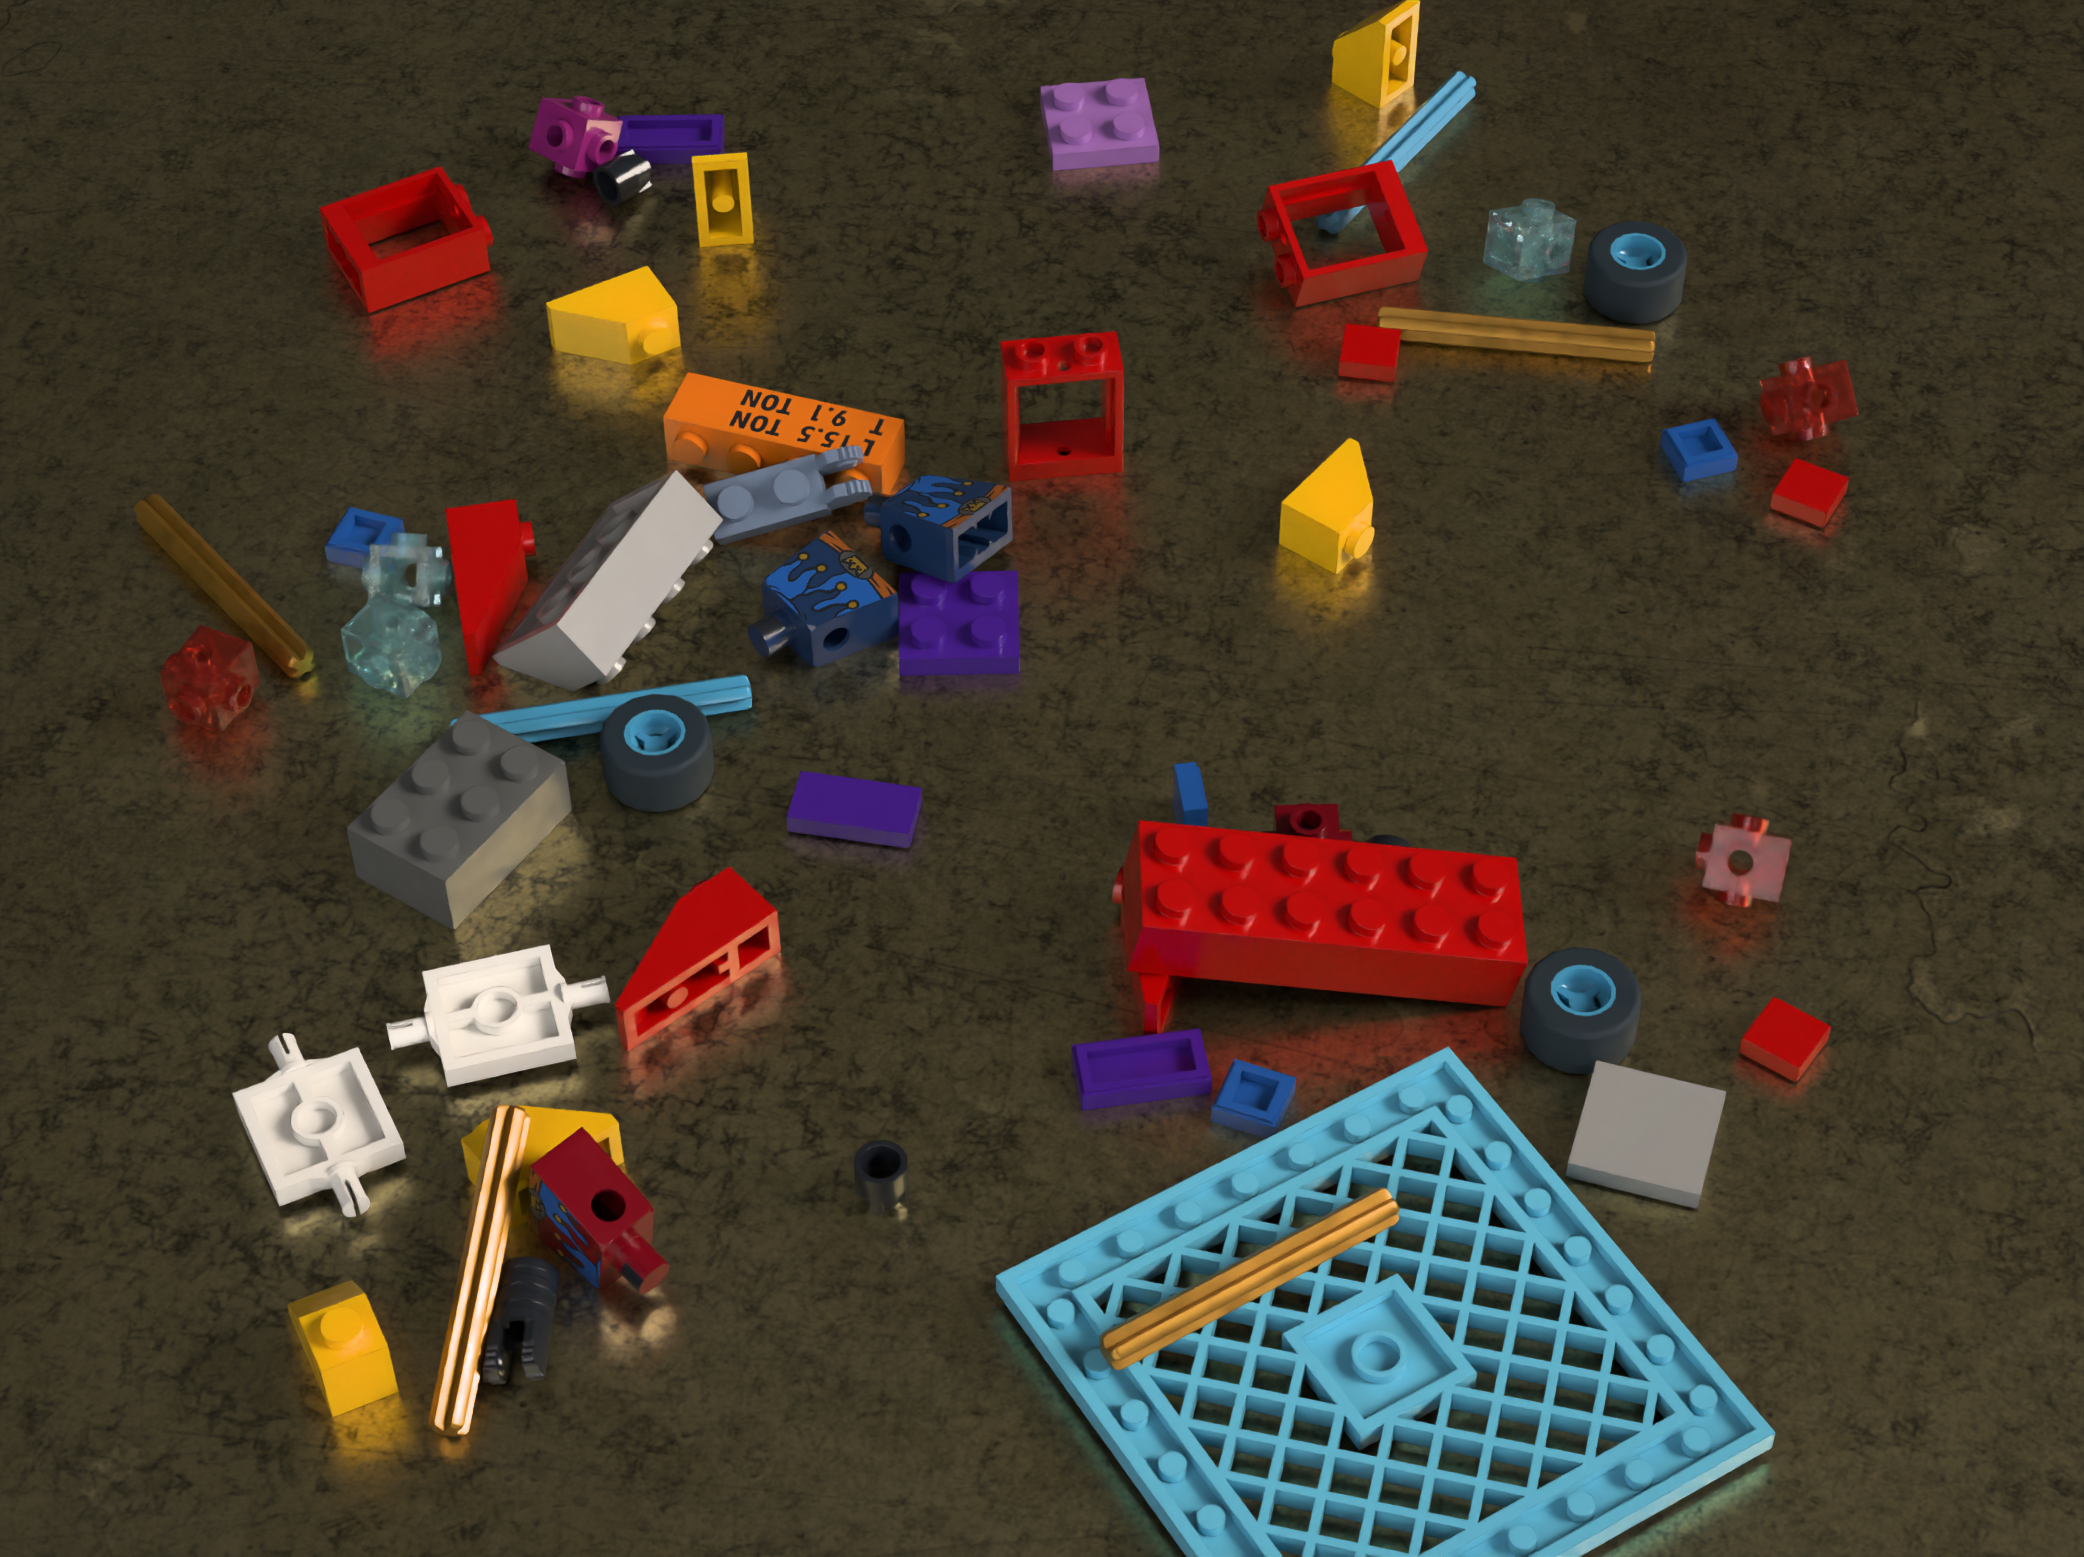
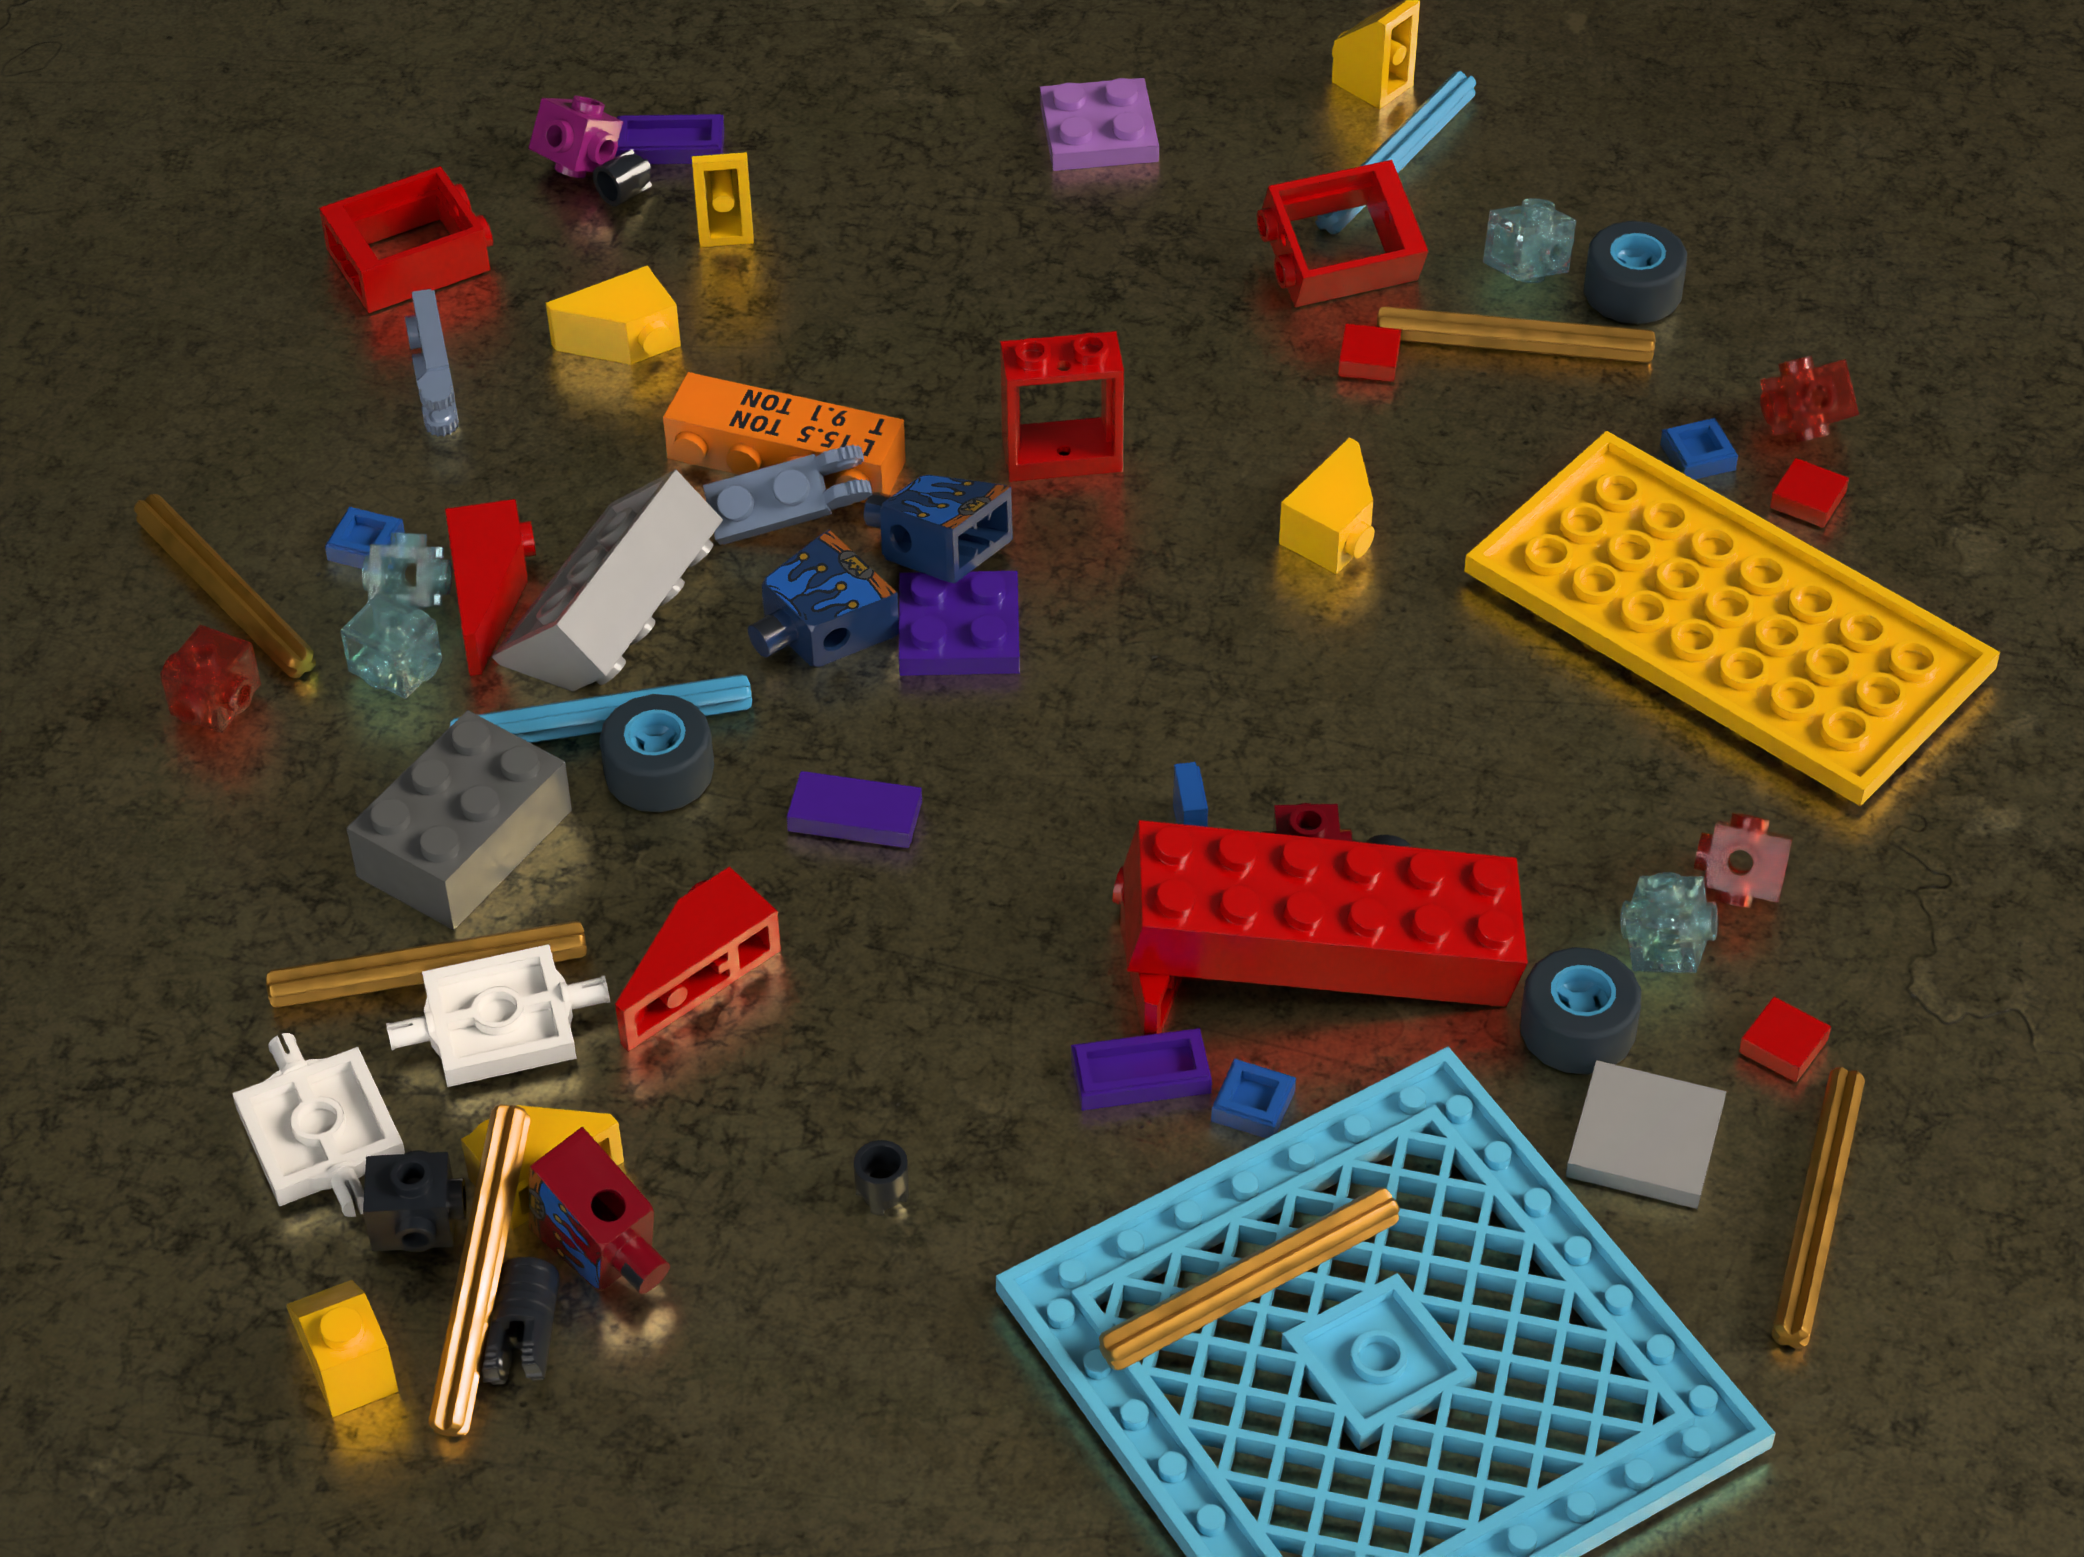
(405, 966): none -> pearl gold axle
(412, 1201): none -> black brick
(431, 365): none -> sand blue hinge
(1668, 923): none -> clear light blue brick
(1733, 616): none -> yellow plate
(1818, 1208): none -> pearl gold axle

